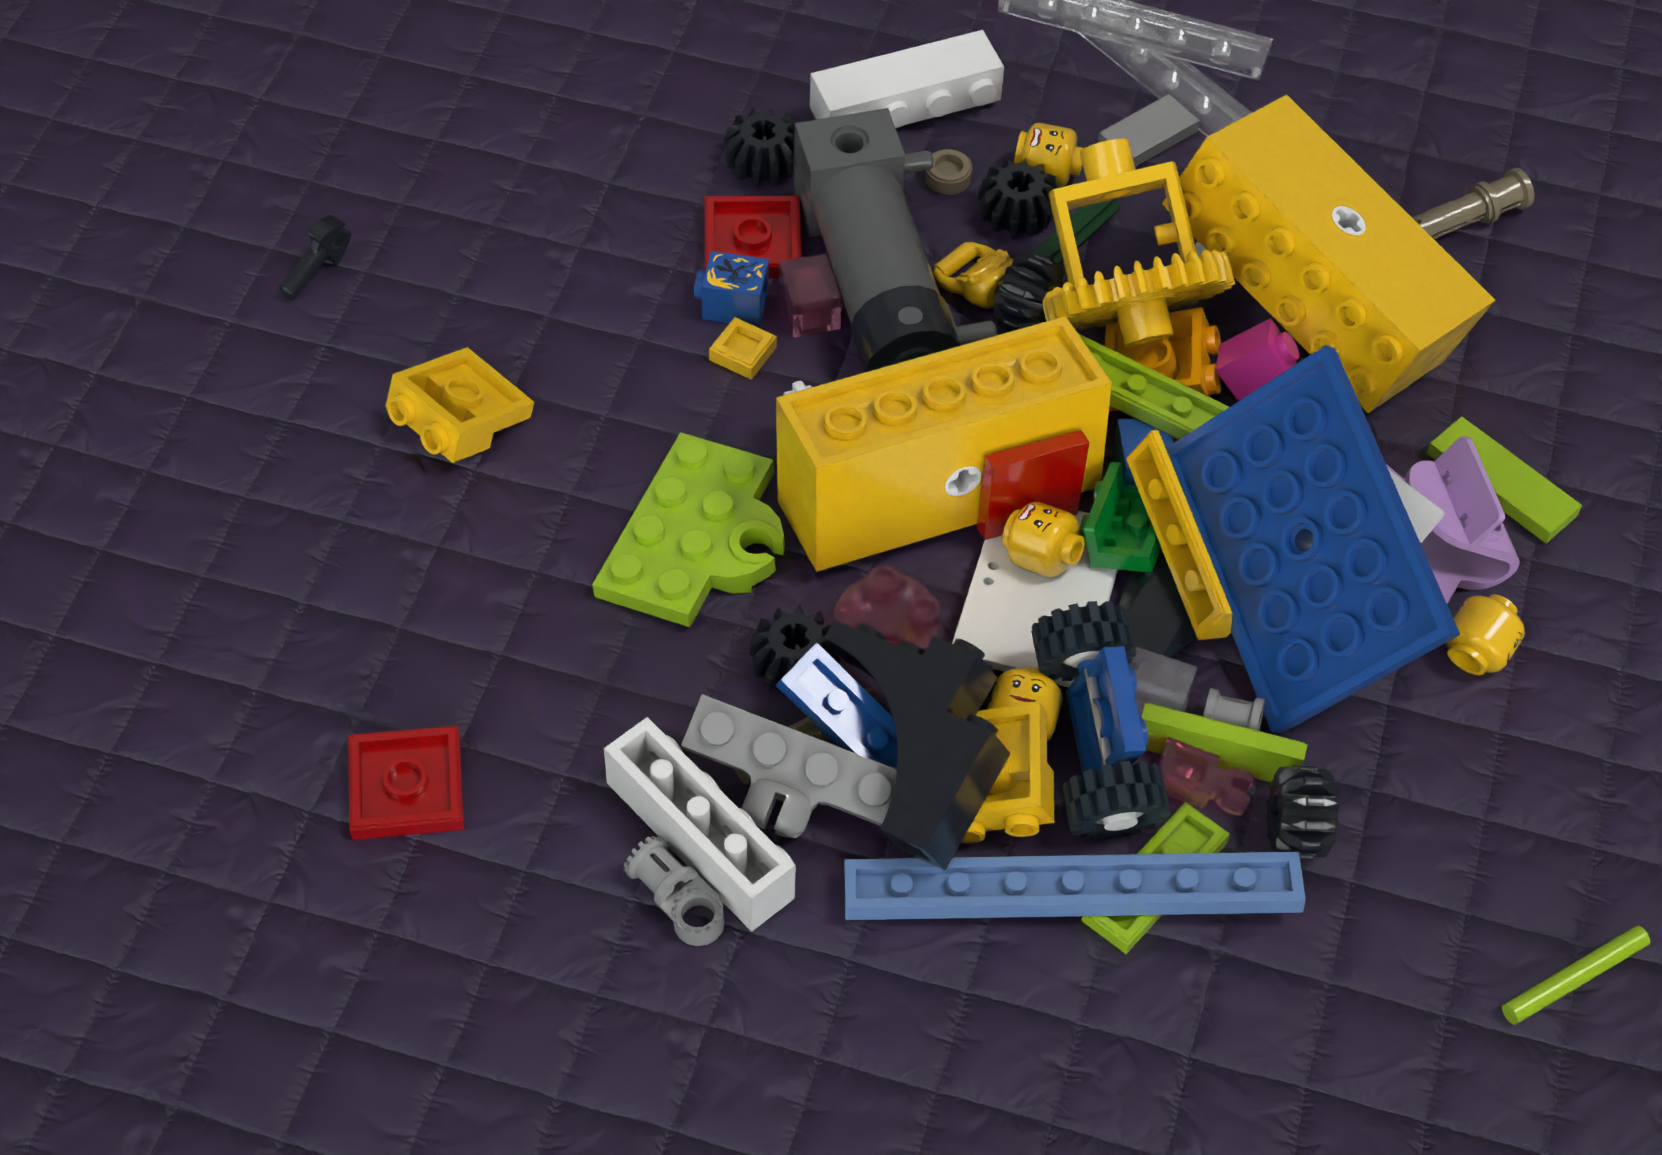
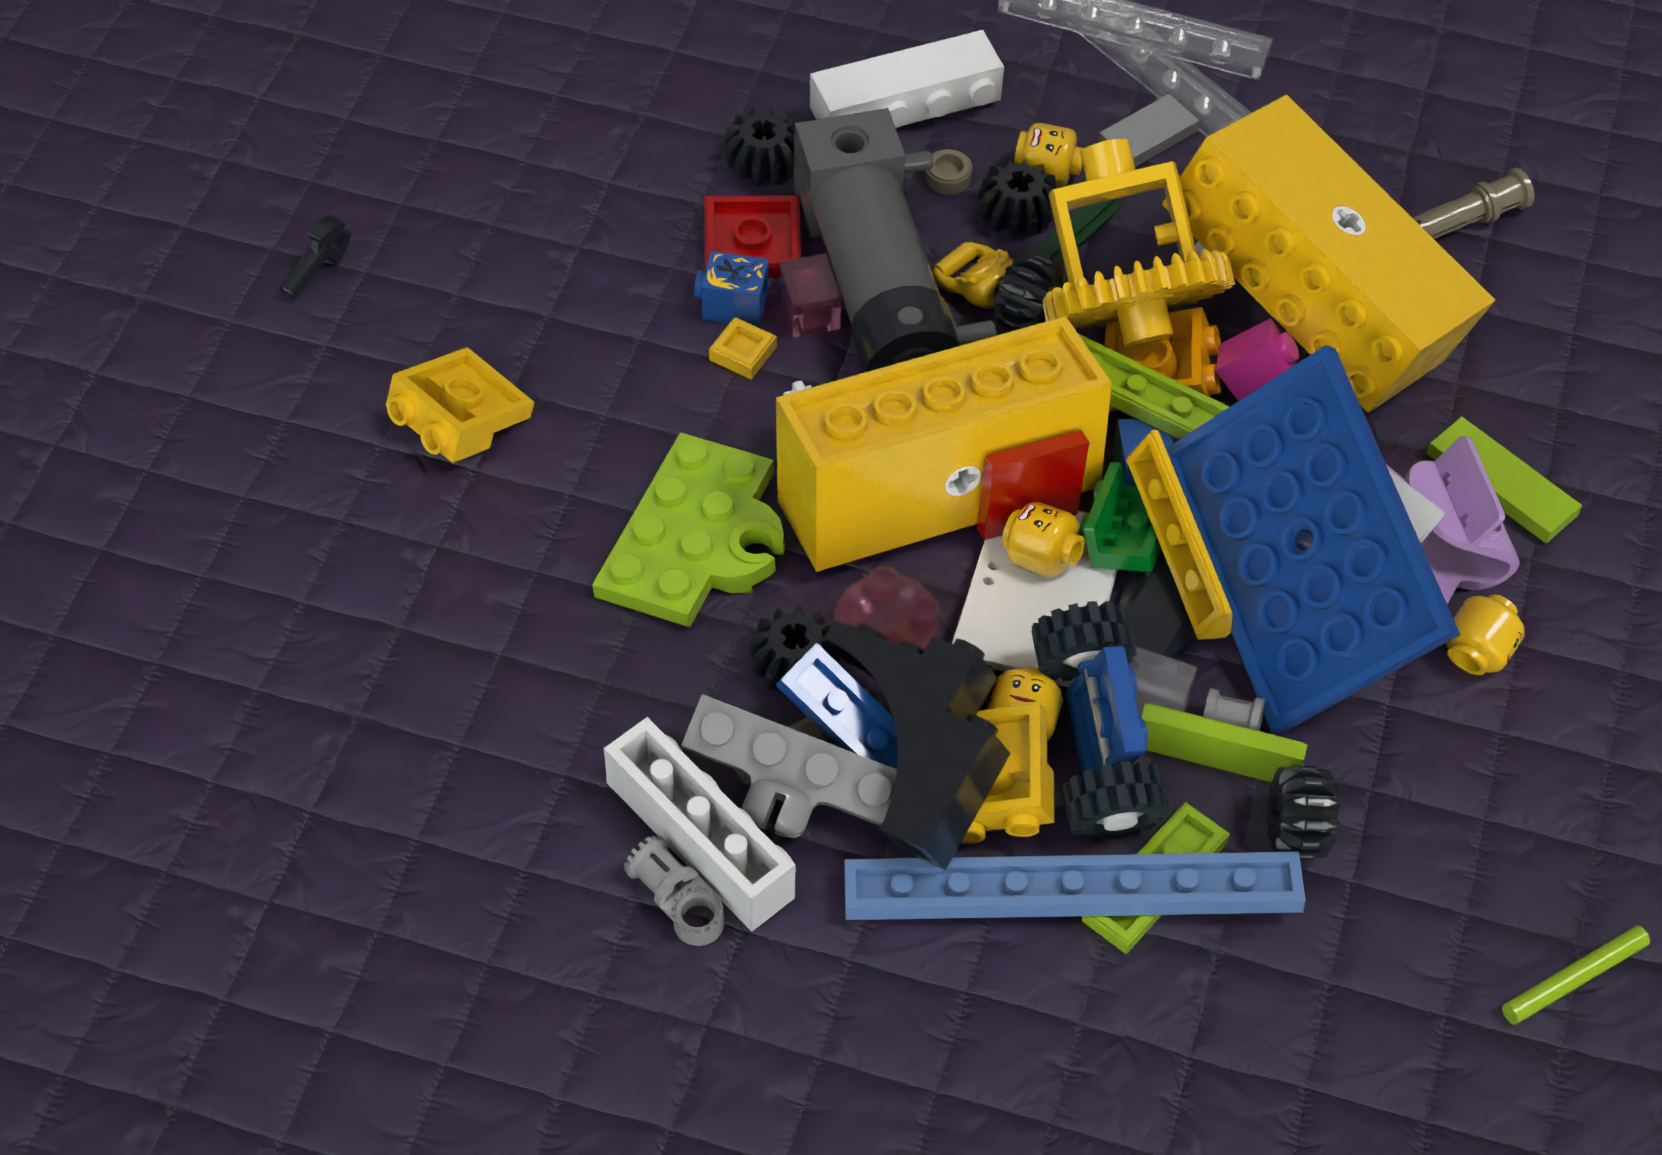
(405, 782): red tile -> none
(1195, 778): clear pink plate -> none

